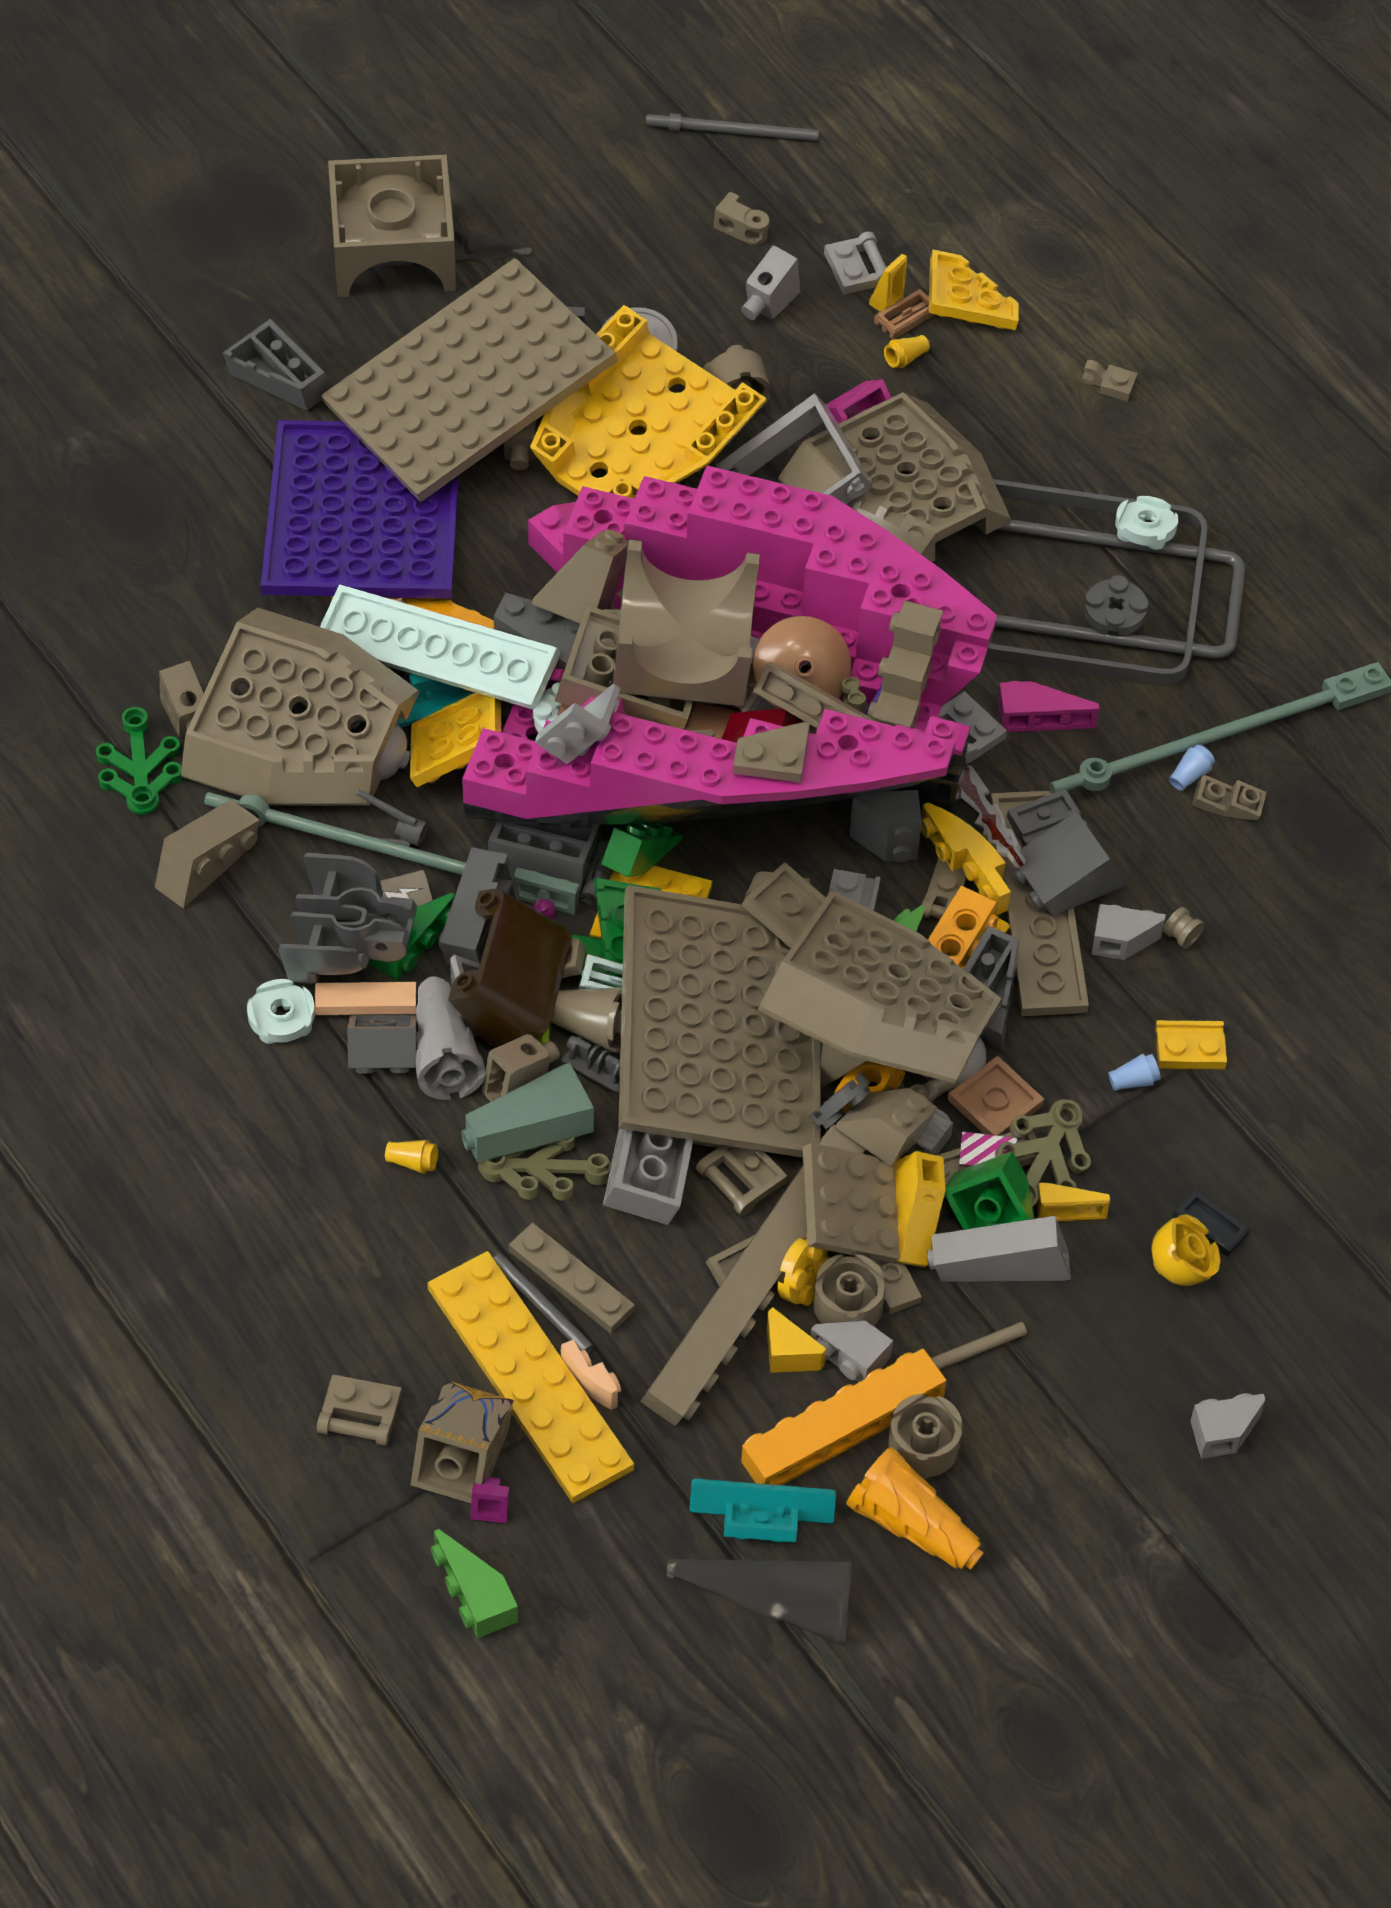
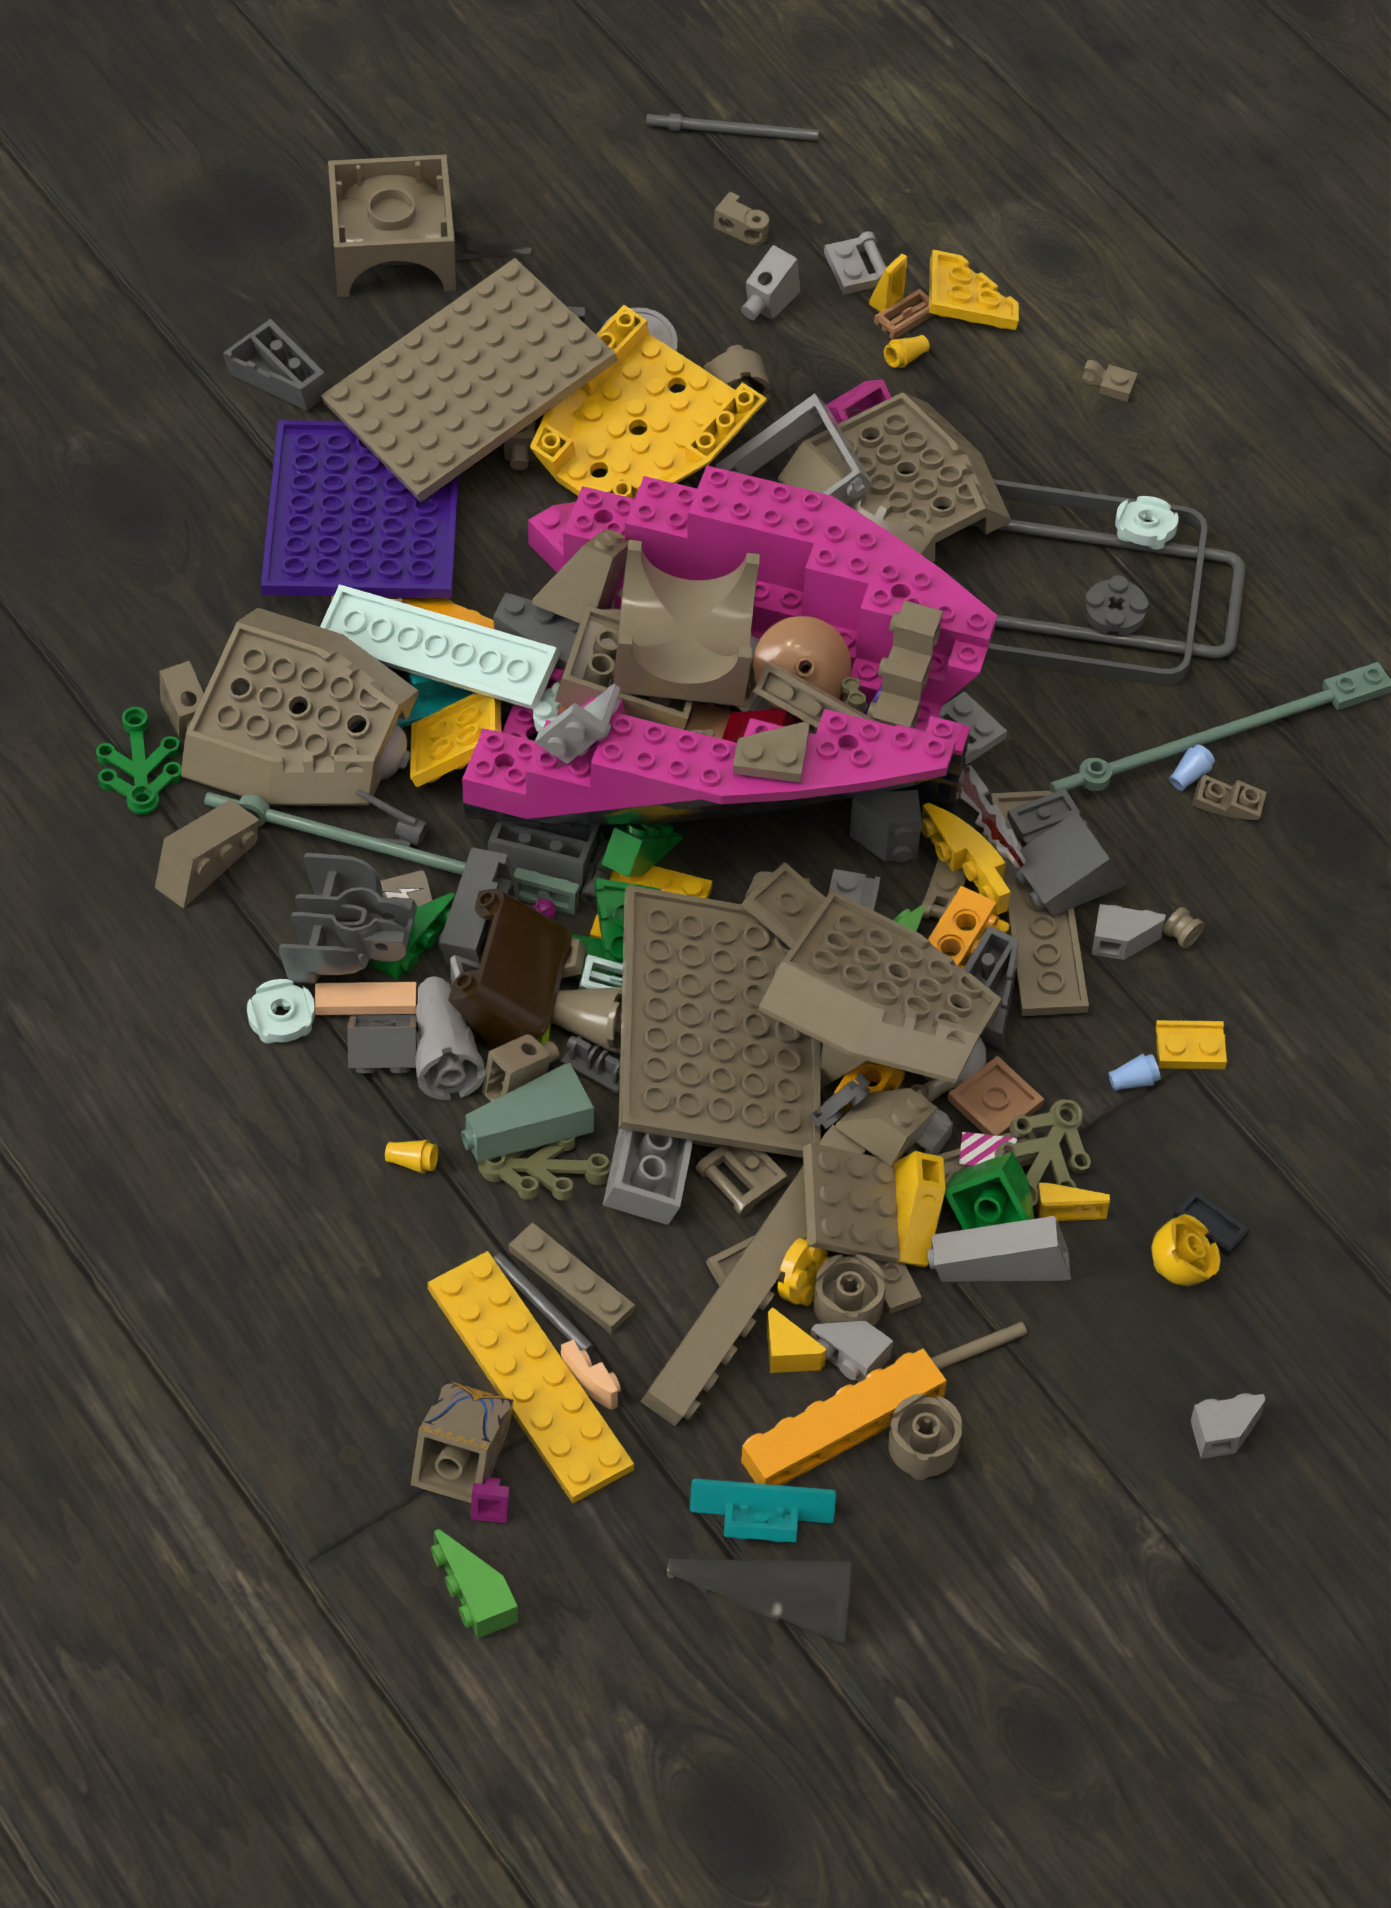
(363, 1401): dark tan plate -> none
(911, 1510): light orange cone -> none
(1042, 708): dark pink slope -> none

